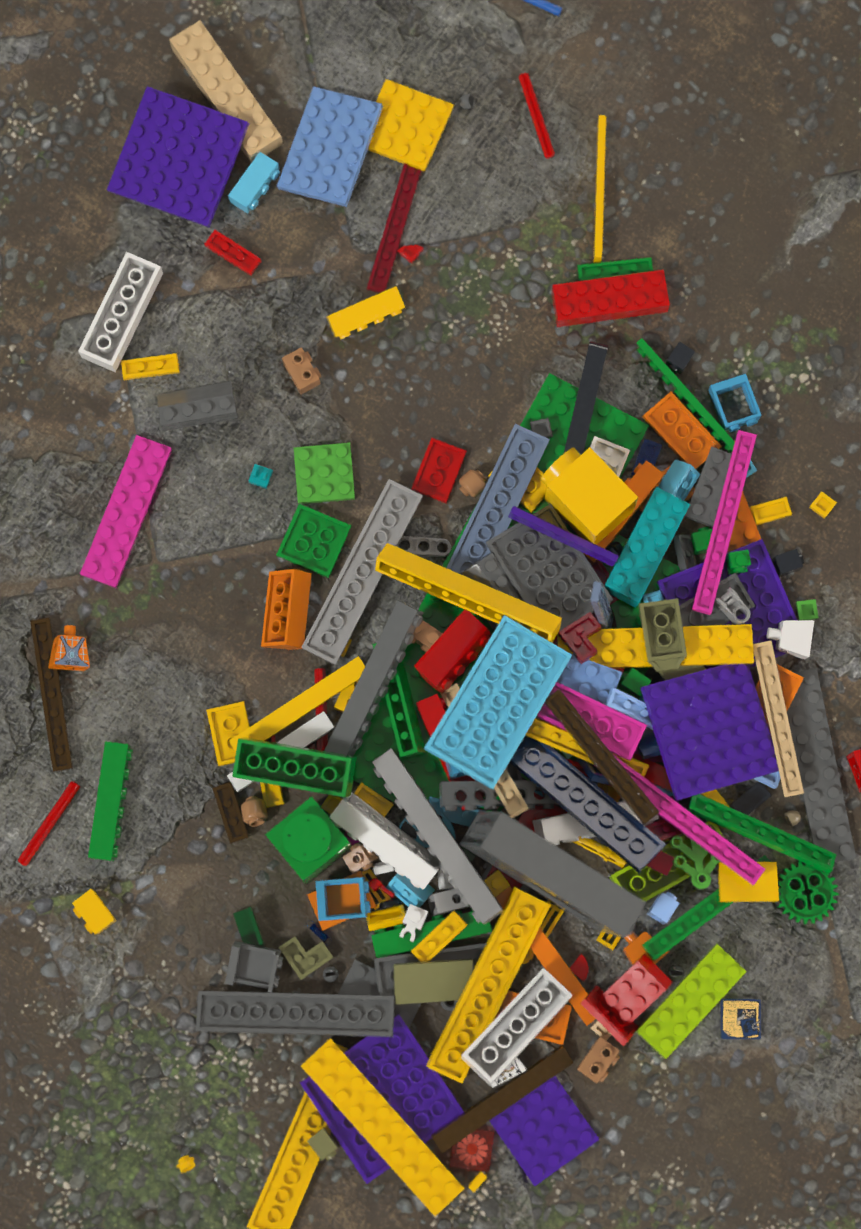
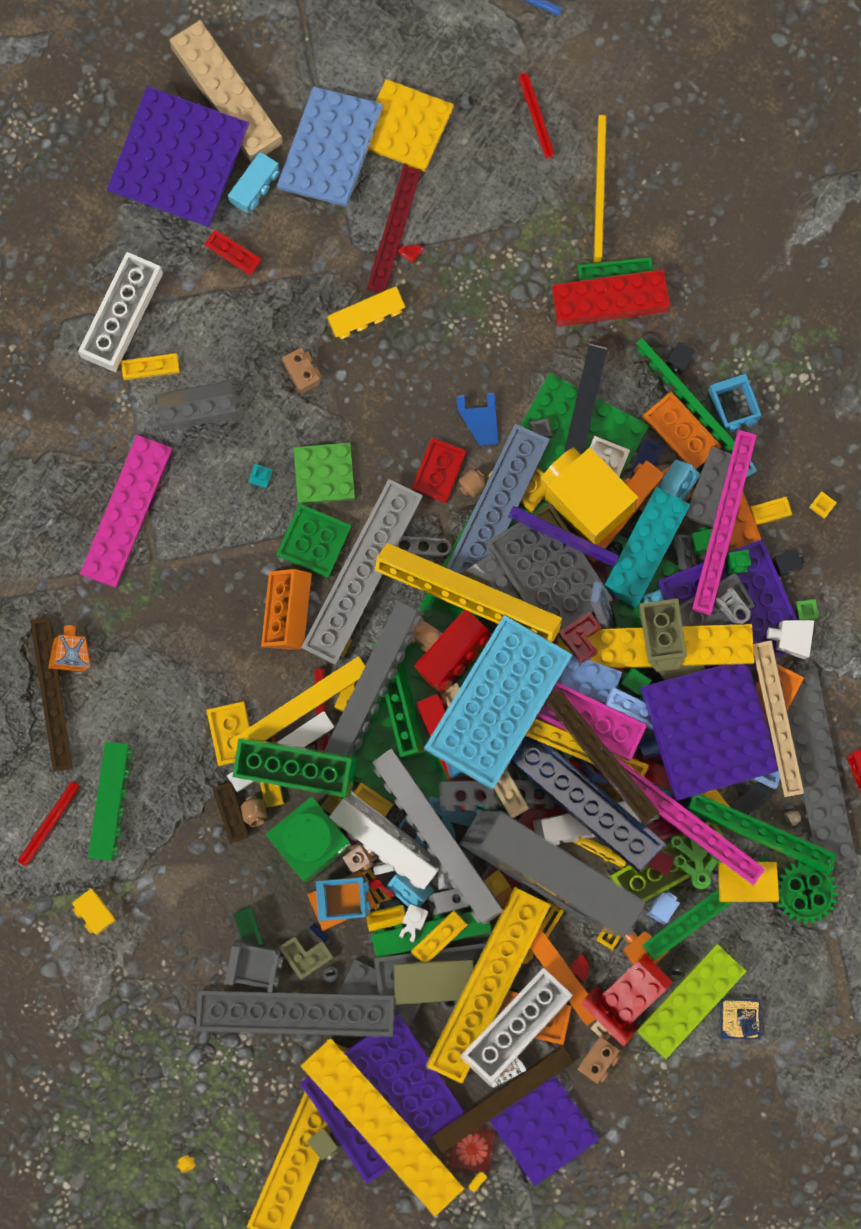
(480, 420): none -> blue flag

